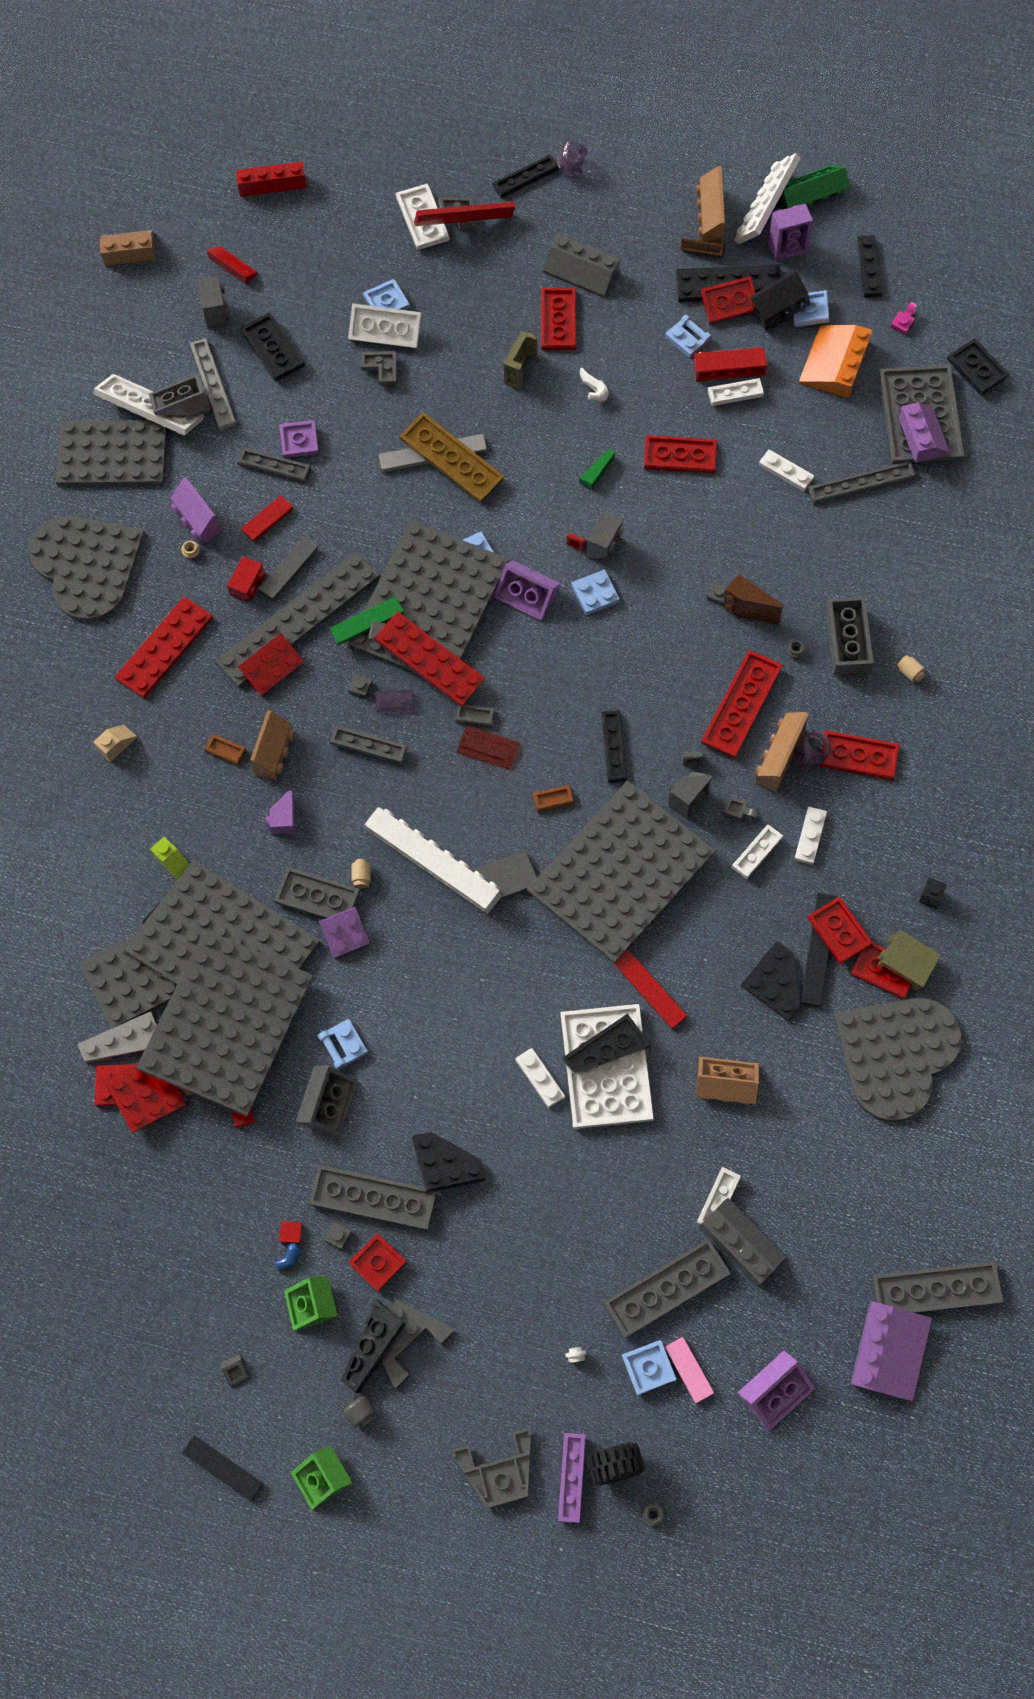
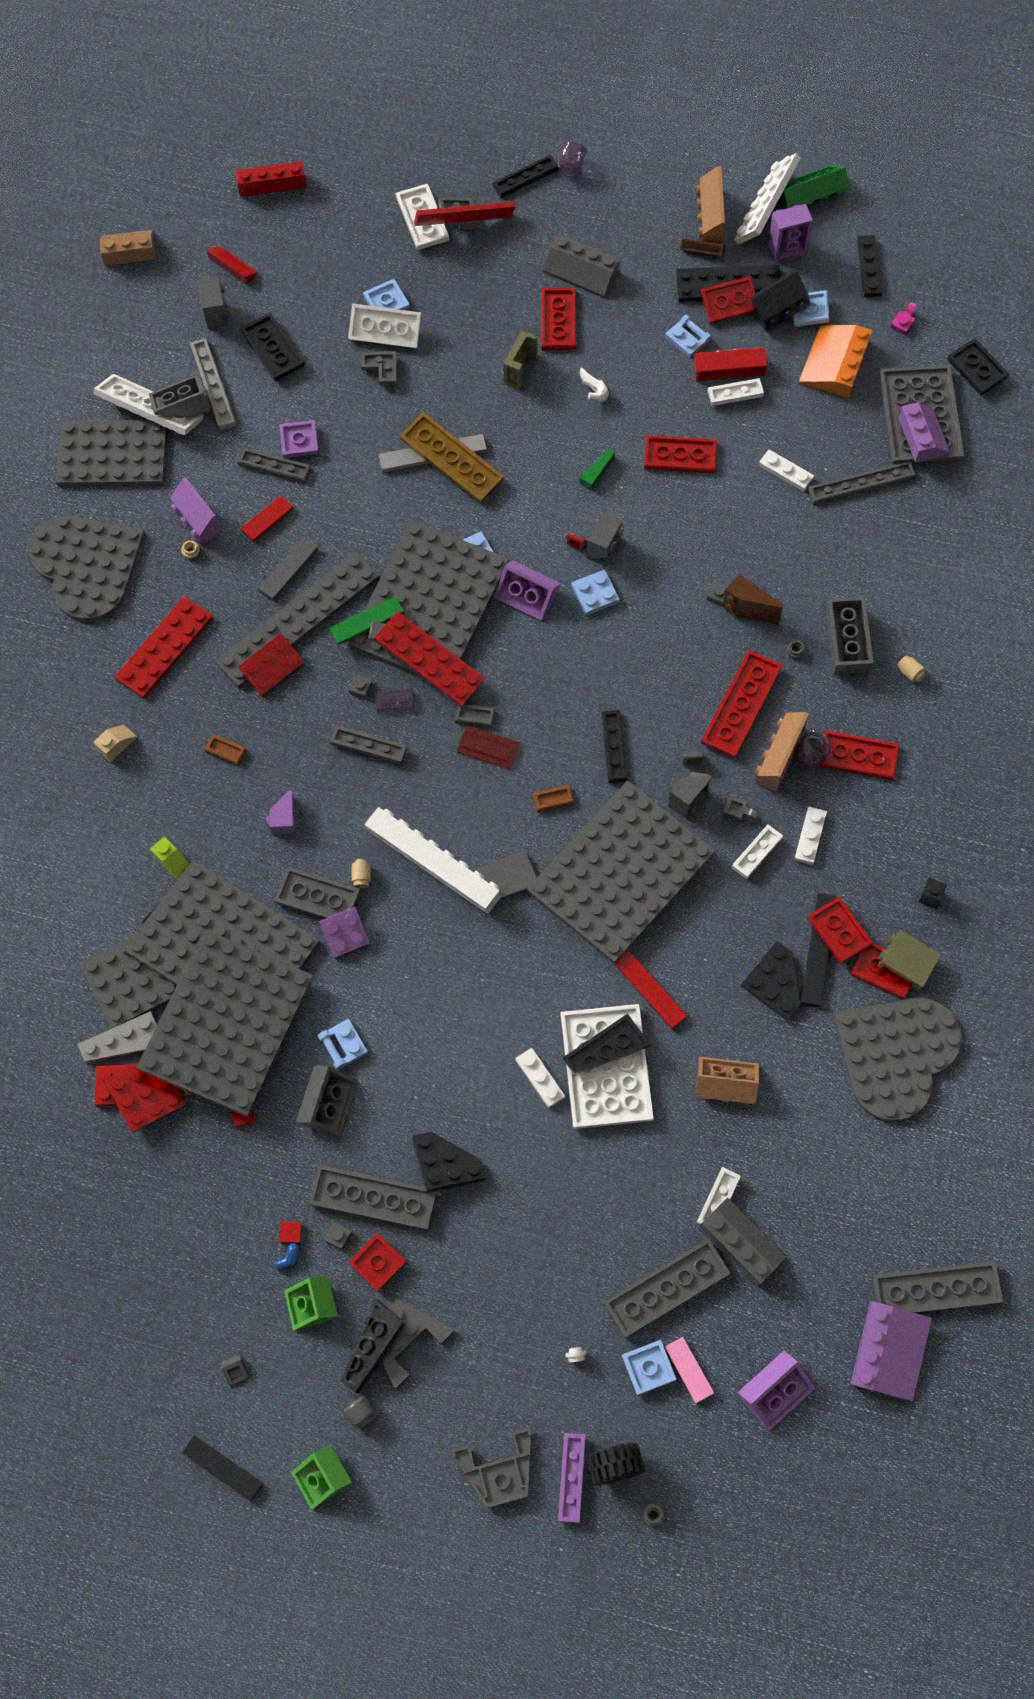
(246, 579): red brick -> none
(272, 746): medium nougat slope -> none

